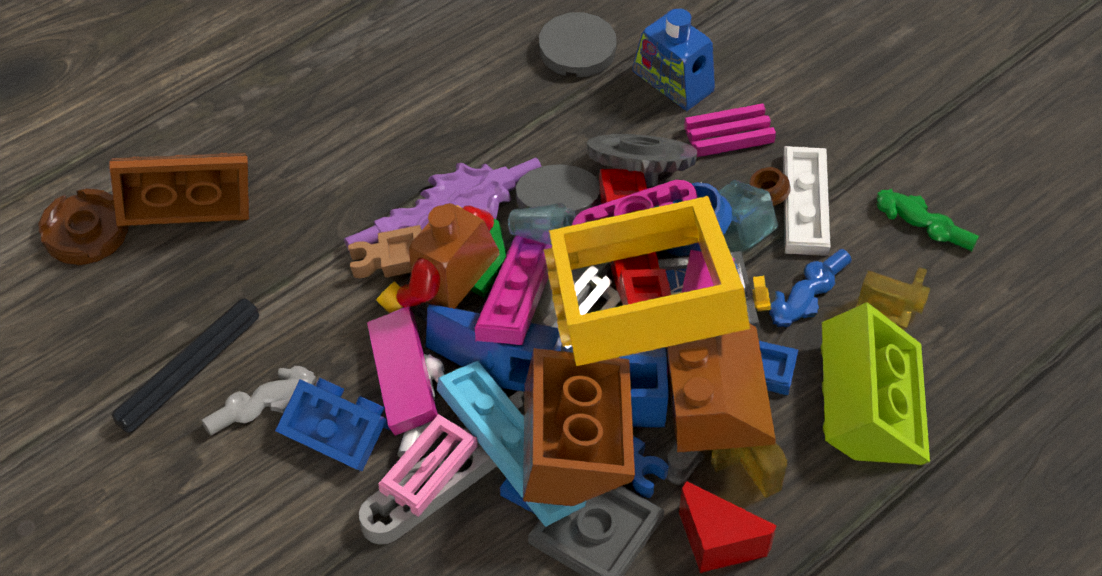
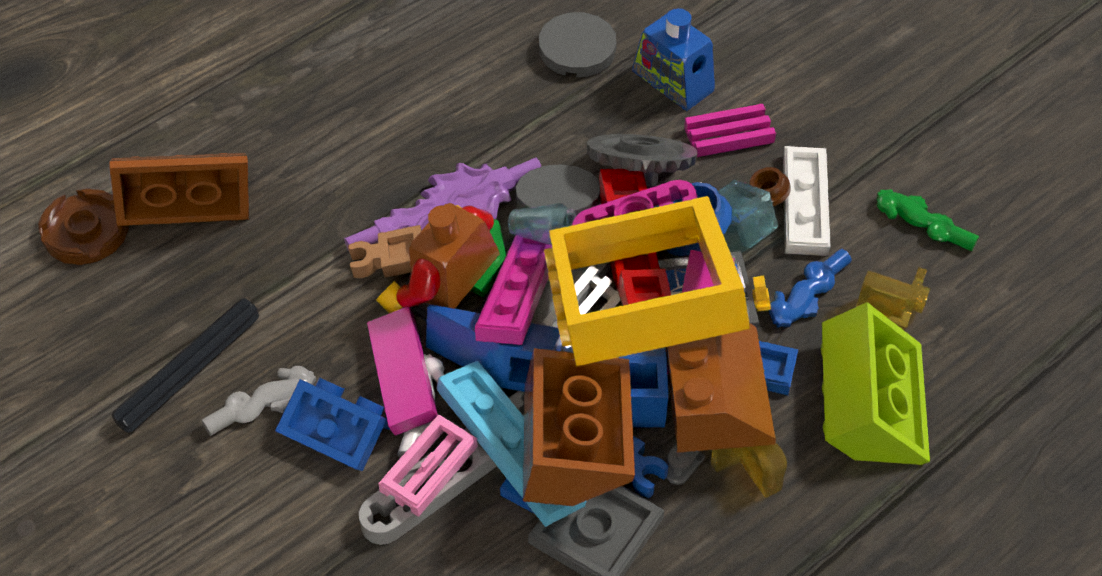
(722, 531): red slope -> none

